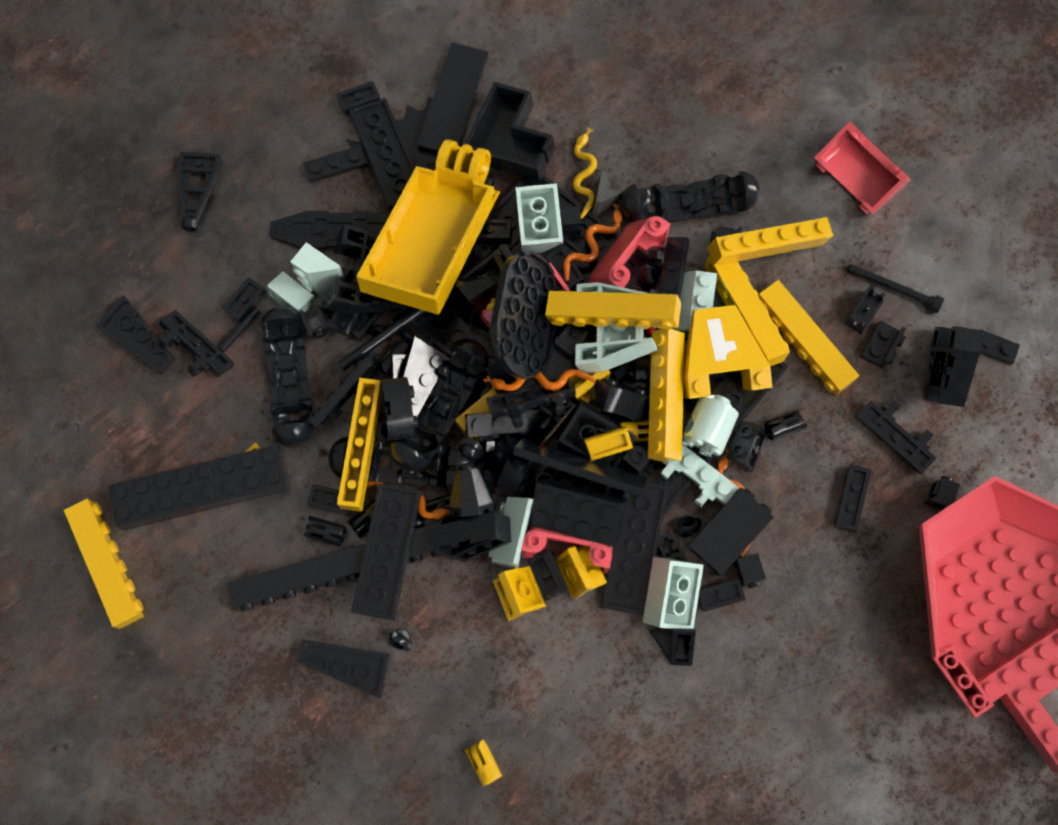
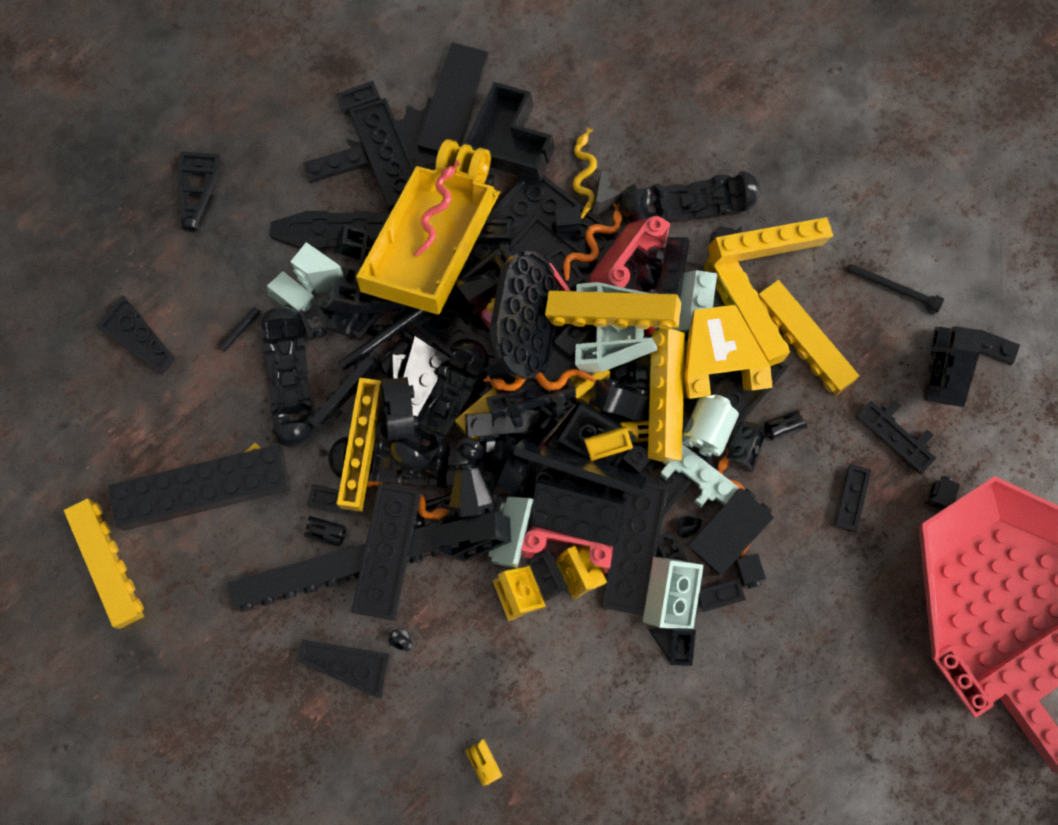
(205, 353): black hinge -> none
(244, 299): black plate -> none
(361, 521): black arm -> none
(445, 174): none -> coral animal
(539, 217): light aqua slope -> none
(861, 168): coral windscreen -> none
(865, 310): black hinge -> none
(883, 344): black bracket -> none

